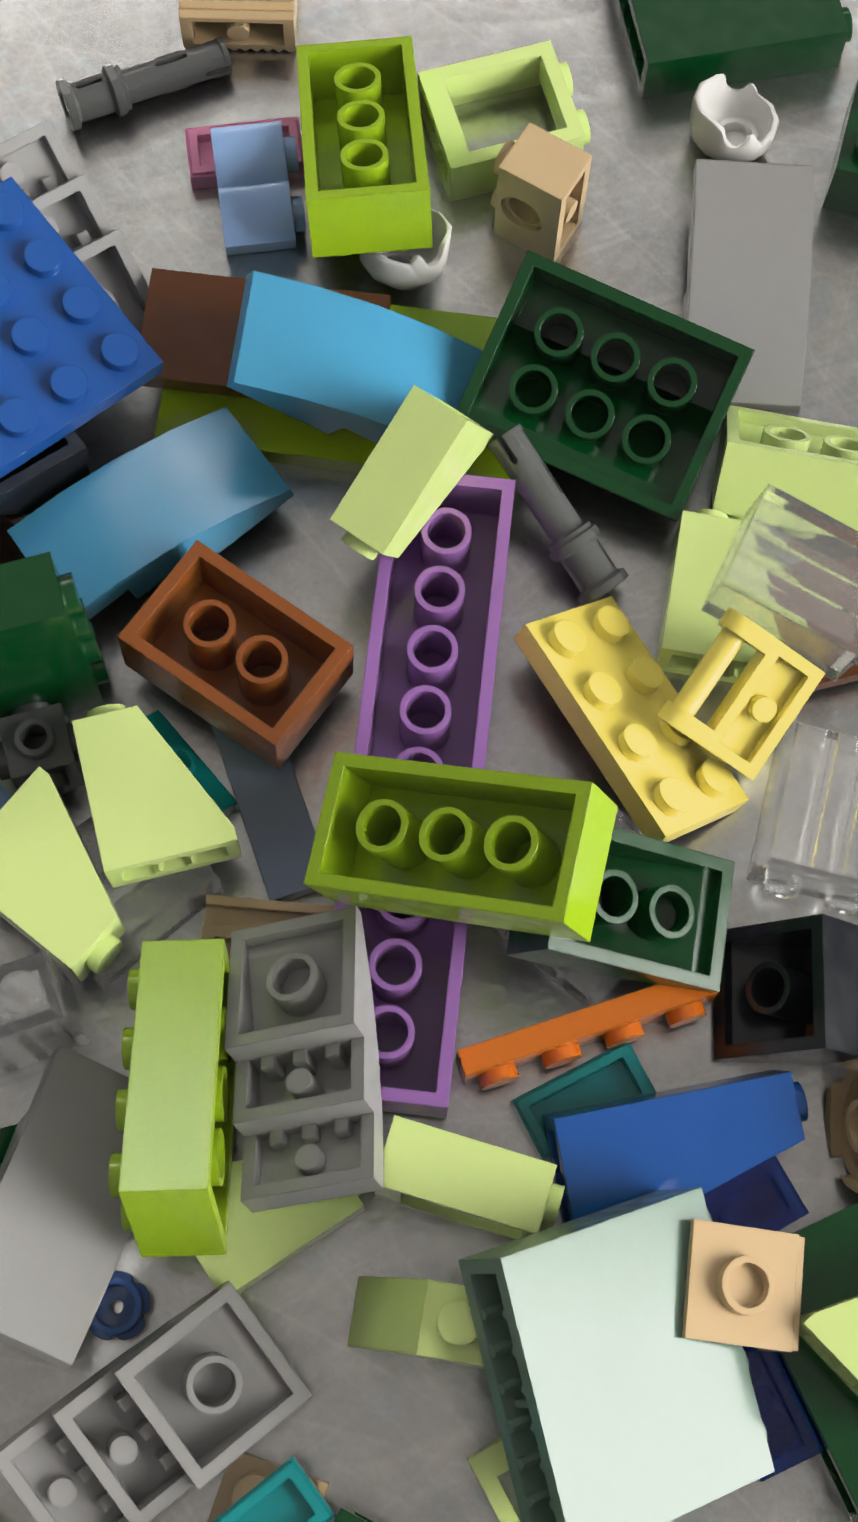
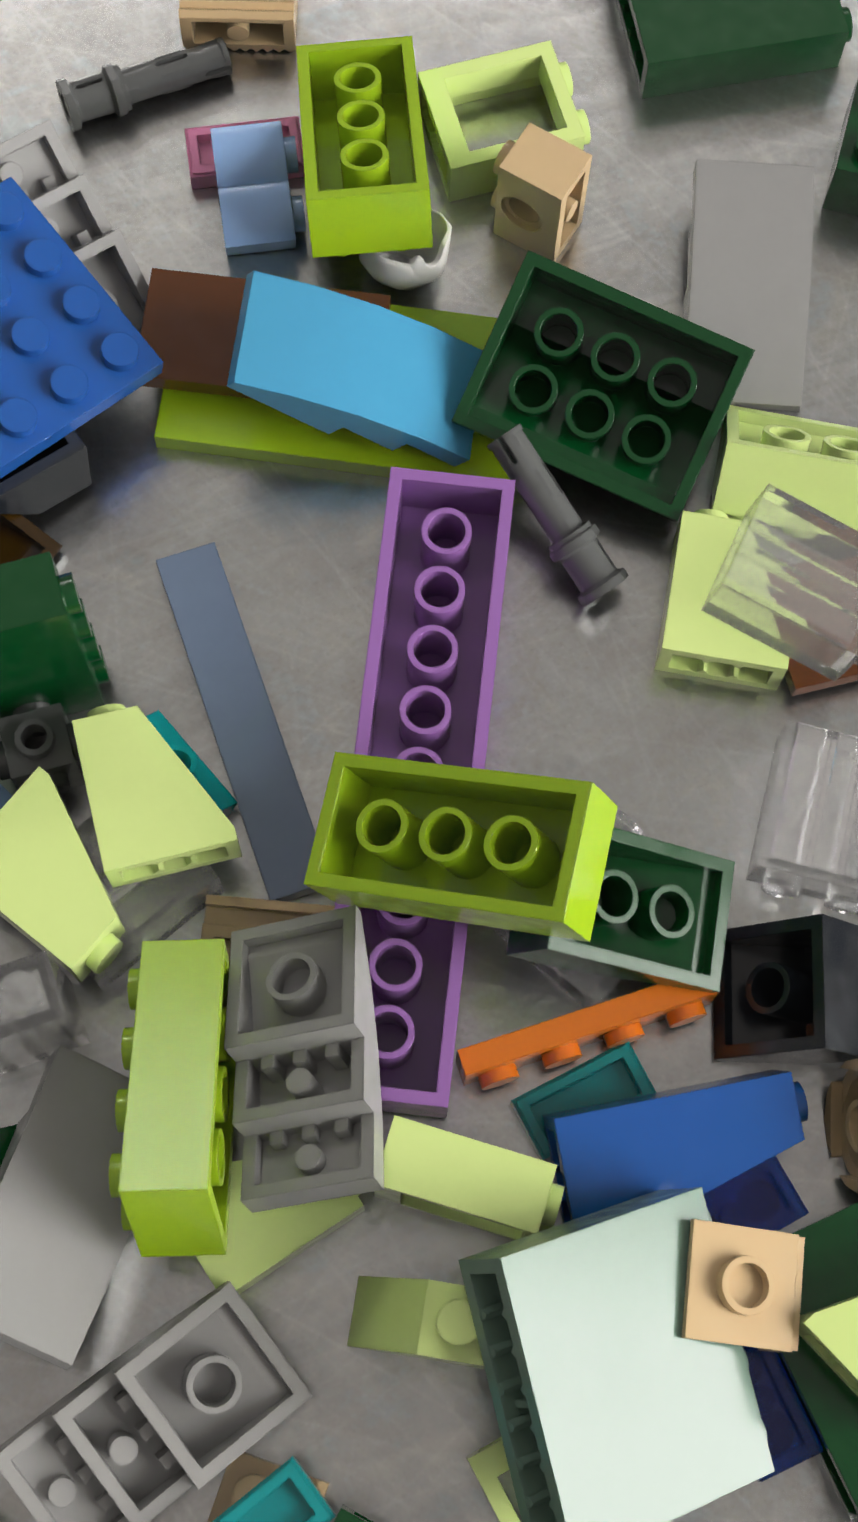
(130, 1320): blue plate -> none
(151, 505): dark azure slope -> none
(237, 654): dark orange brick -> none
(408, 475): yellowish green slope -> none
(611, 699): light yellow plate -> none
(732, 121): white hair -> none
(757, 705): light yellow plate -> none

